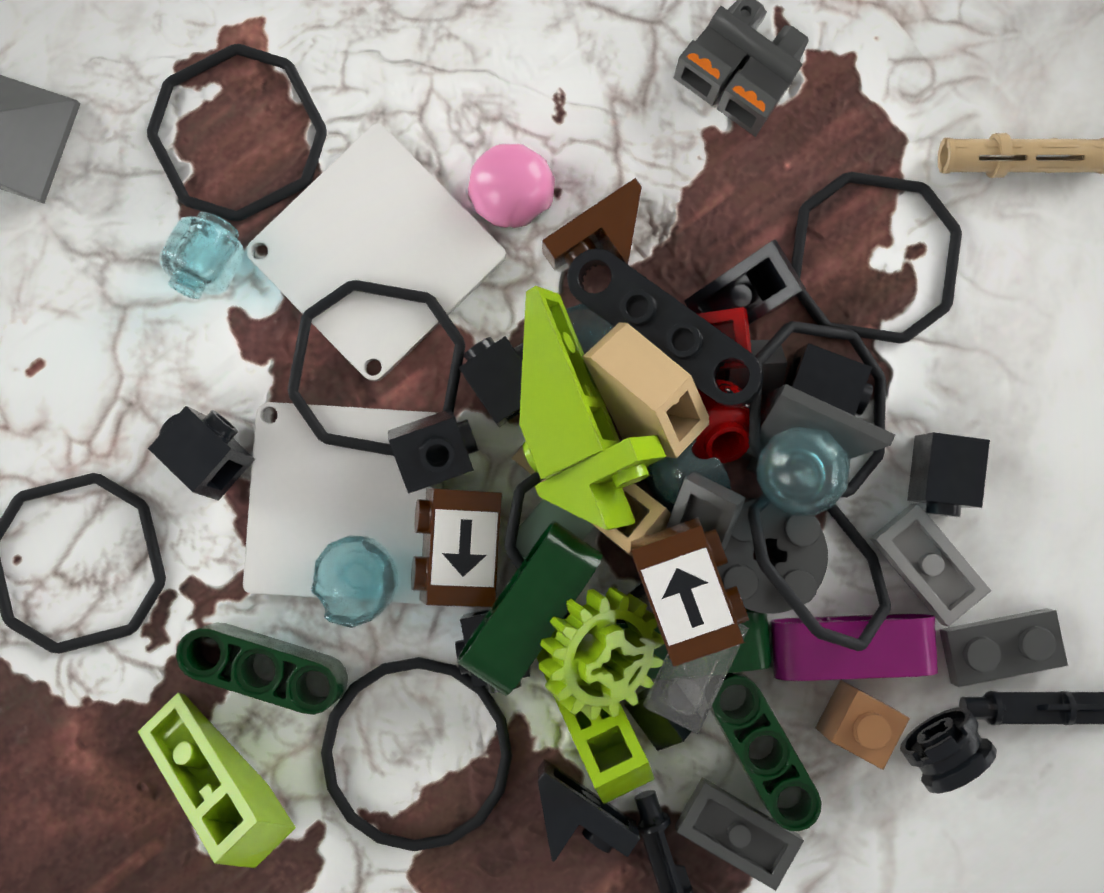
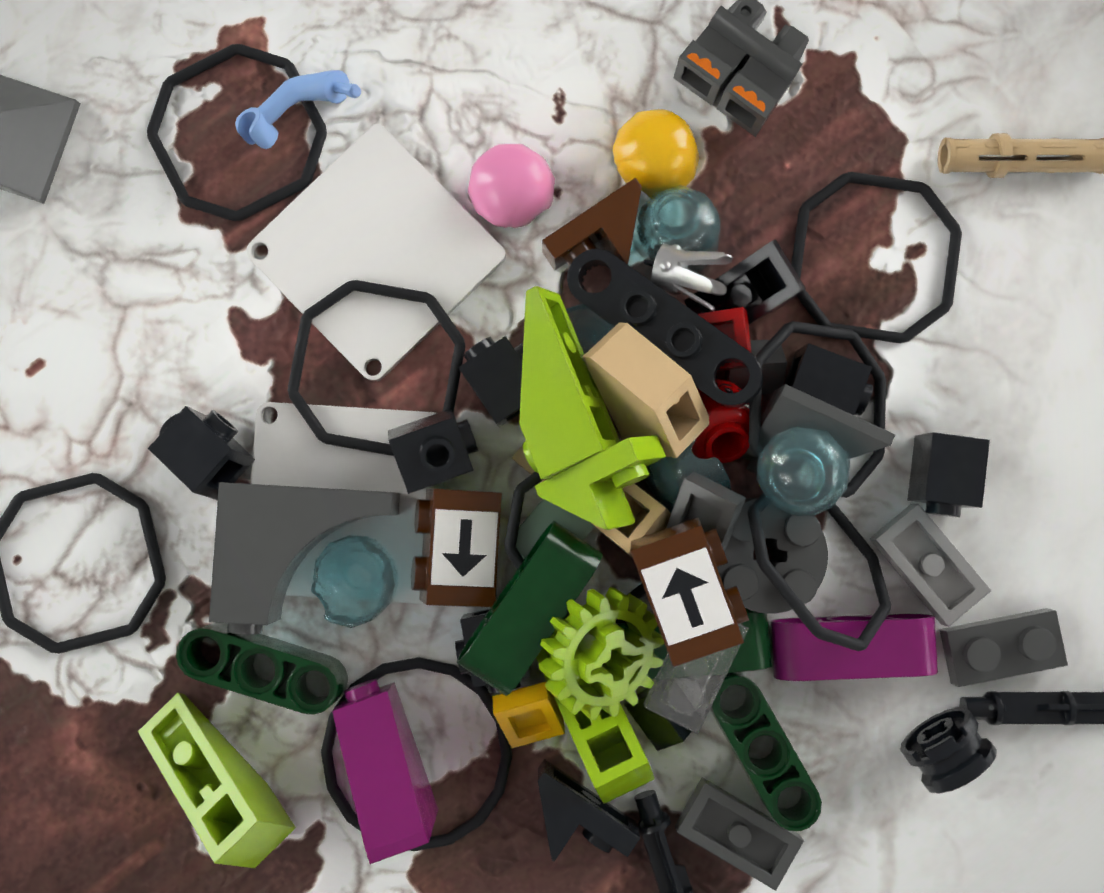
(201, 255): clear light blue head -> none
(256, 123): none -> light blue piece
(266, 536): none -> dark grey arch
(384, 771): none -> magenta slope
(528, 715): none -> yellow plate
(656, 151): none -> yellow hair
(671, 272): none -> flat silver piece
(679, 218): none -> clear light blue hair
(862, 724): medium nougat brick -> none

